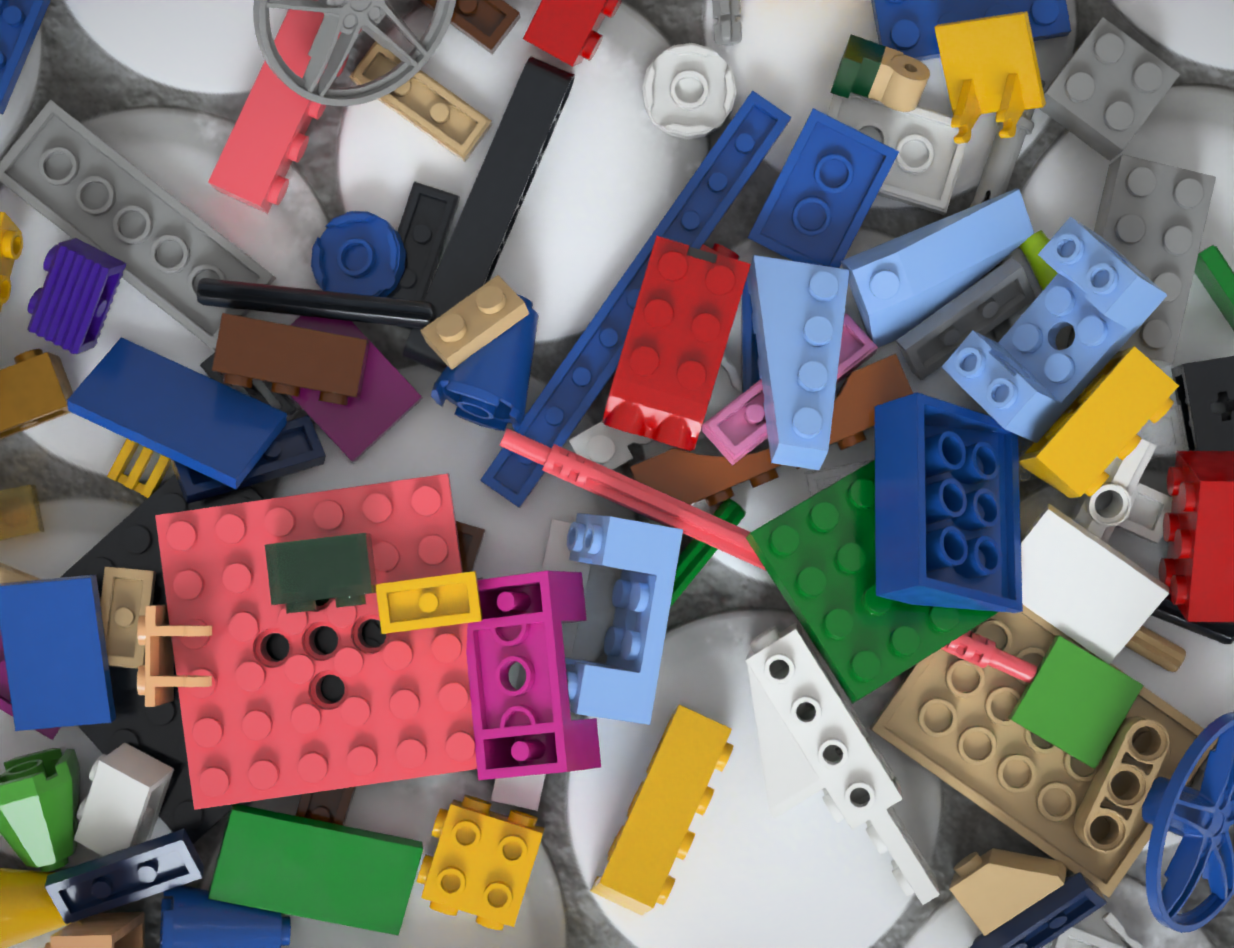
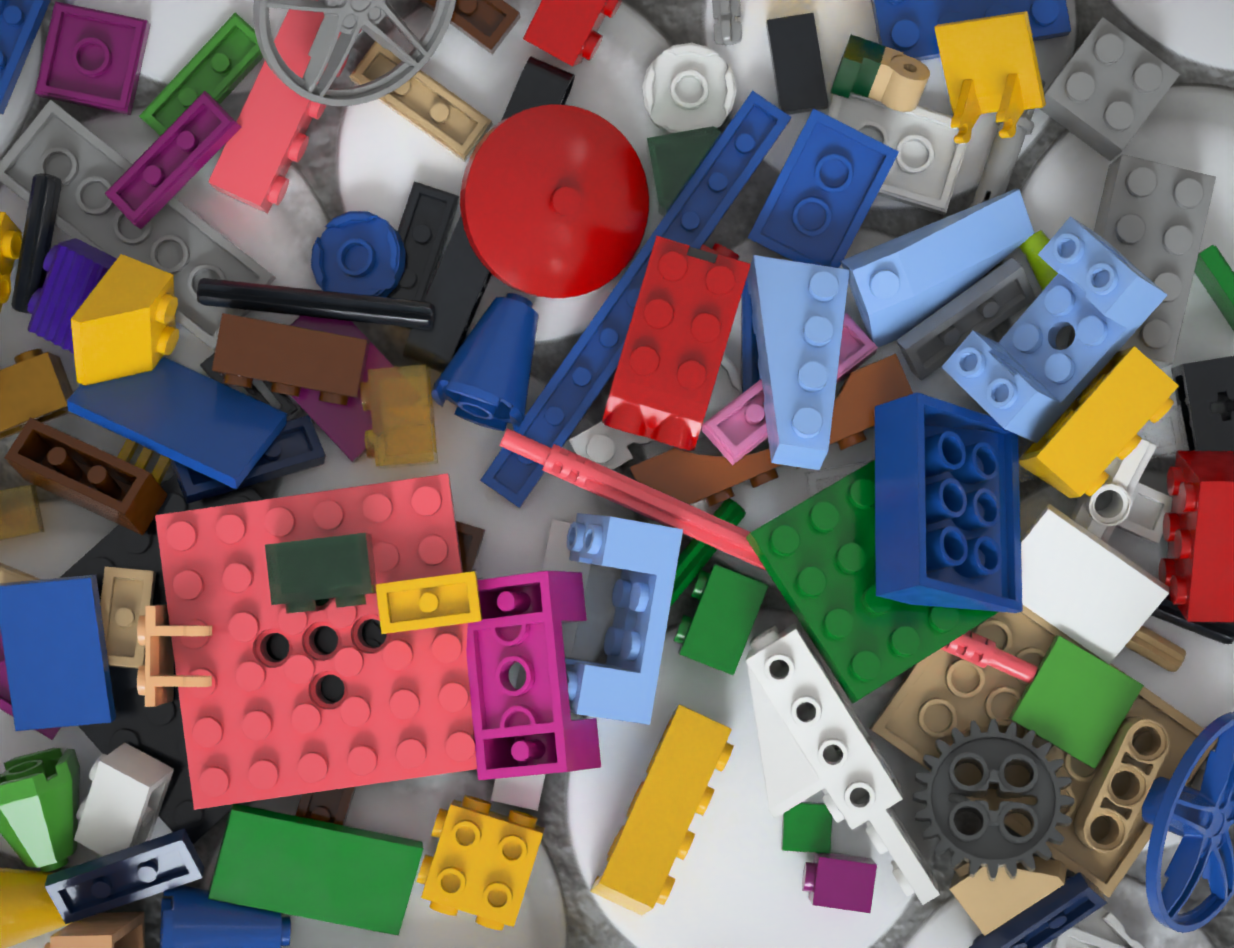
(36, 238): none -> black axle
(86, 476): none -> reddish brown brick
(92, 58): none -> magenta tile
(125, 323): none -> yellow slope
(172, 160): none -> magenta tile
(214, 69): none -> bright green tile
(400, 416): none -> clear yellow brick
(474, 322): tan plate -> none
(554, 201): none -> red dish
(675, 160): none -> clear green slope
(721, 618): none -> green piece
(797, 63): none -> black tile
(807, 828): none -> green tile
(840, 881): none -> magenta brick
(993, 844): none -> dark grey gear

